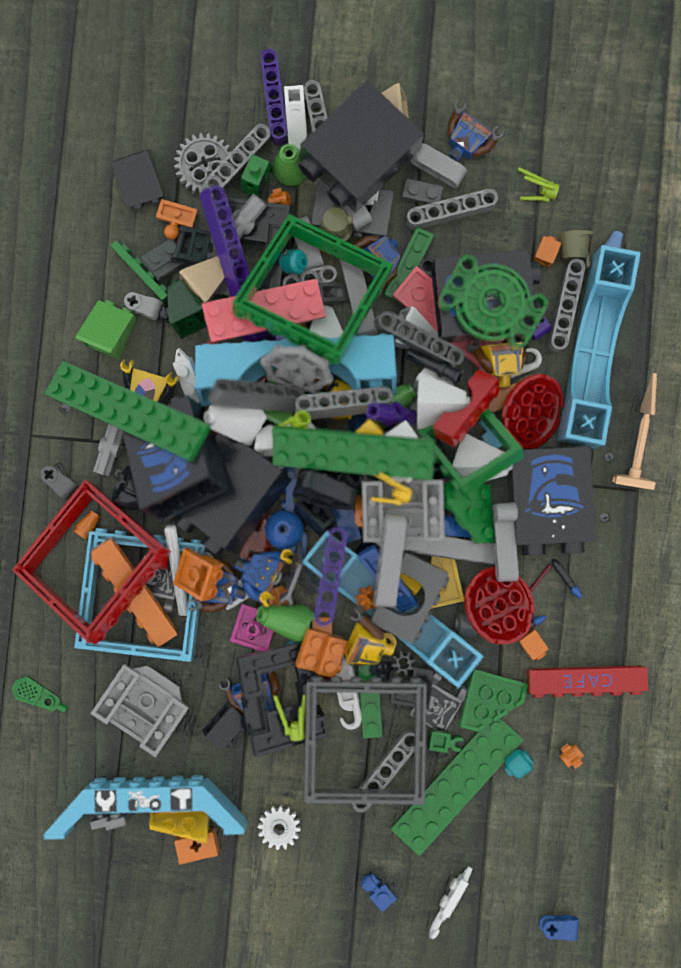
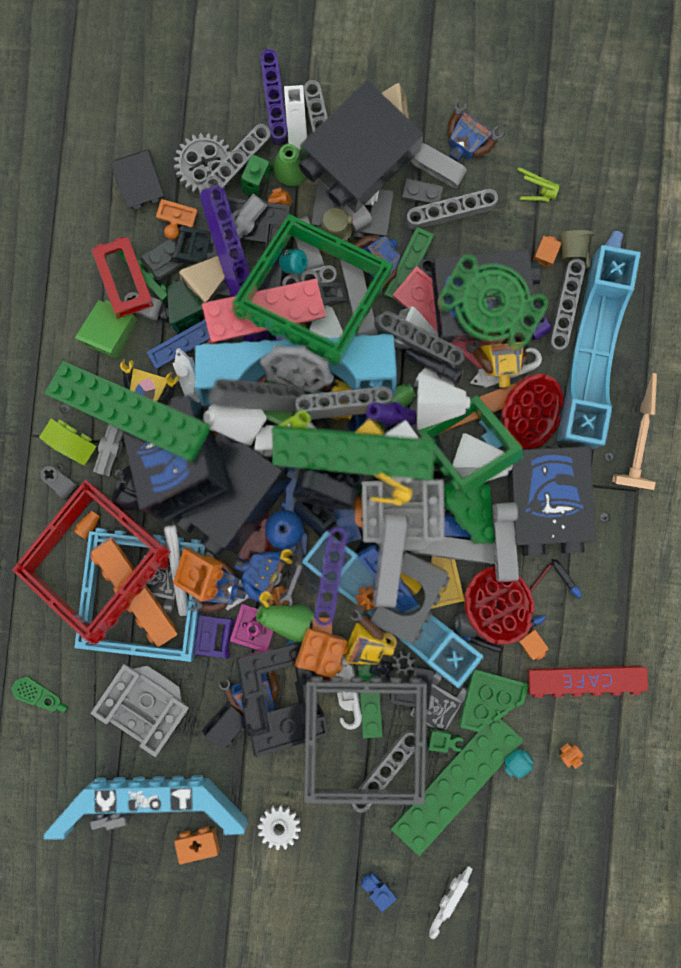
(66, 441): none -> lime brick
(132, 306): none -> red piece
(184, 824): yellow wing -> none
(185, 341): none -> blue plate
(207, 636): none -> dark purple plate
(297, 728): lime plant -> none
(453, 425): red arch -> none
(483, 643): none -> black piece
(564, 927): blue piece -> none

